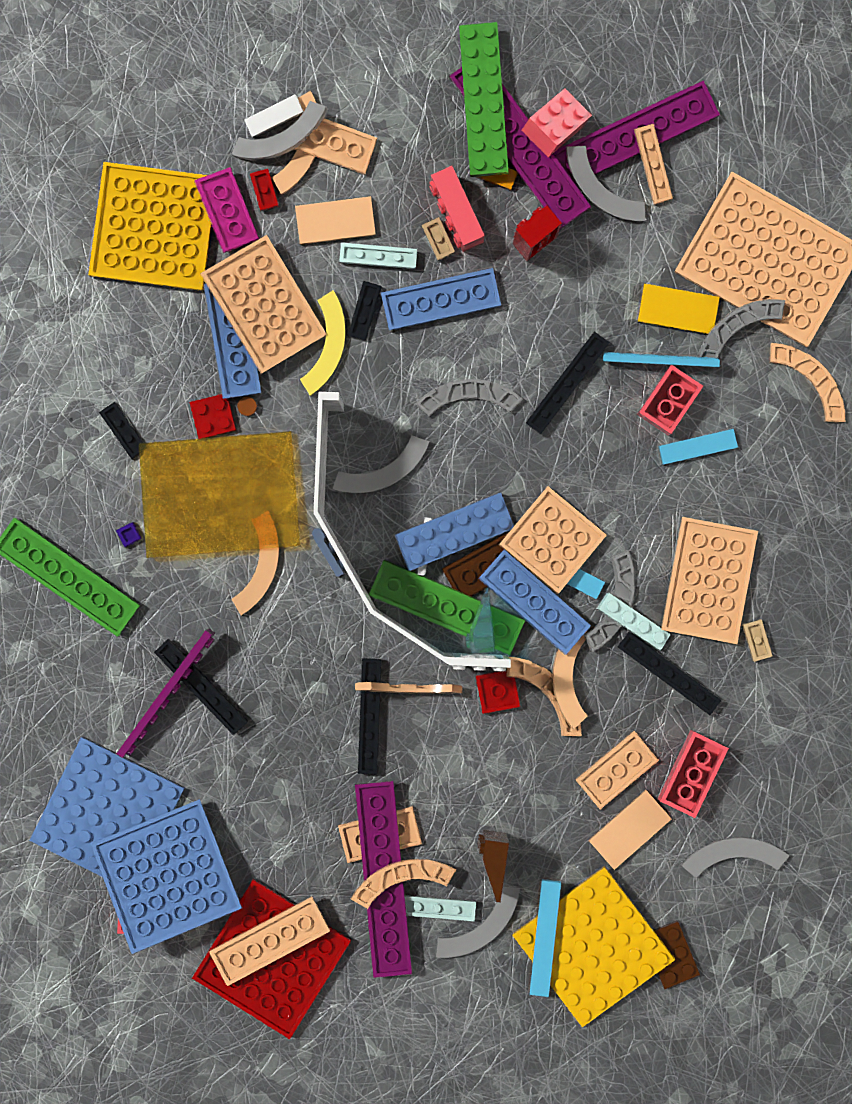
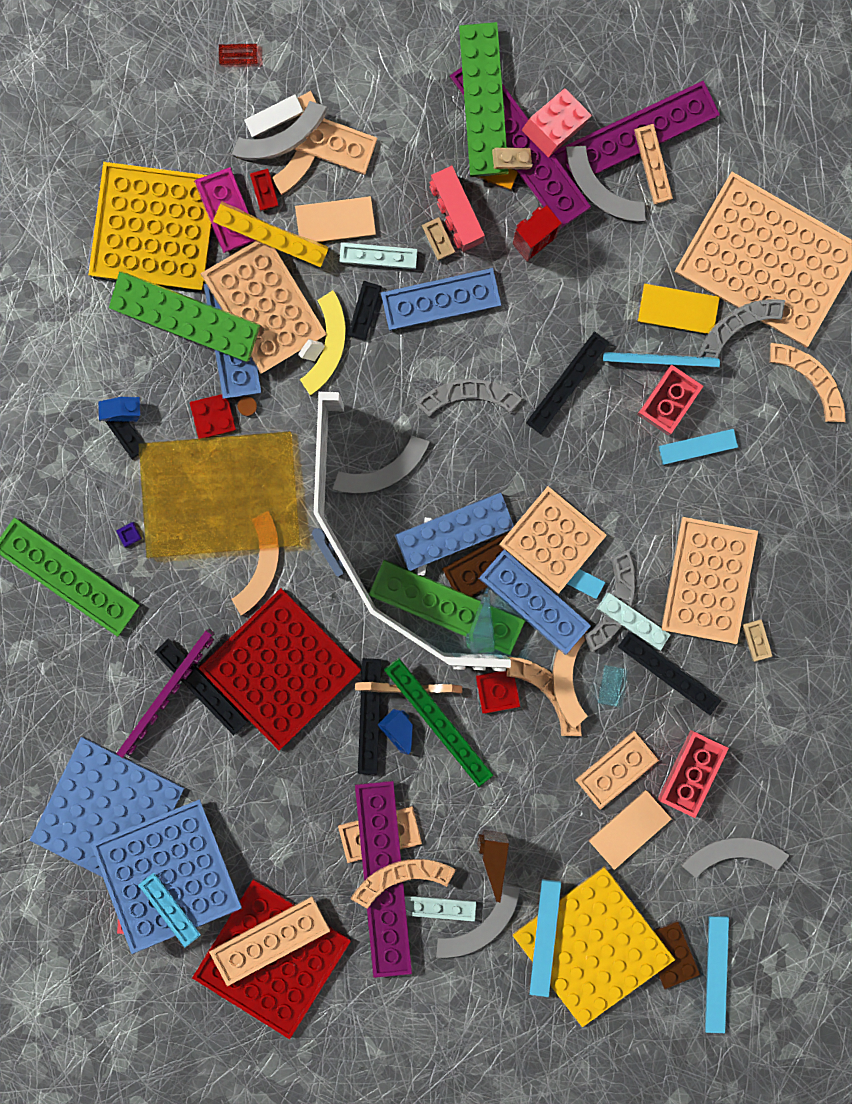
(119, 409): none -> blue slope
(169, 910): none -> medium azure tile
(184, 316): none -> bright green plate
(238, 54): none -> clear red tile
(280, 669): none -> red plate
(285, 241): none -> yellow arch
(311, 350): none -> white tile
(398, 730): none -> blue slope
(438, 722): none -> green tile
(512, 158): none -> tan plate
(610, 685): none -> clear light blue plate
(716, 974): none -> medium azure tile

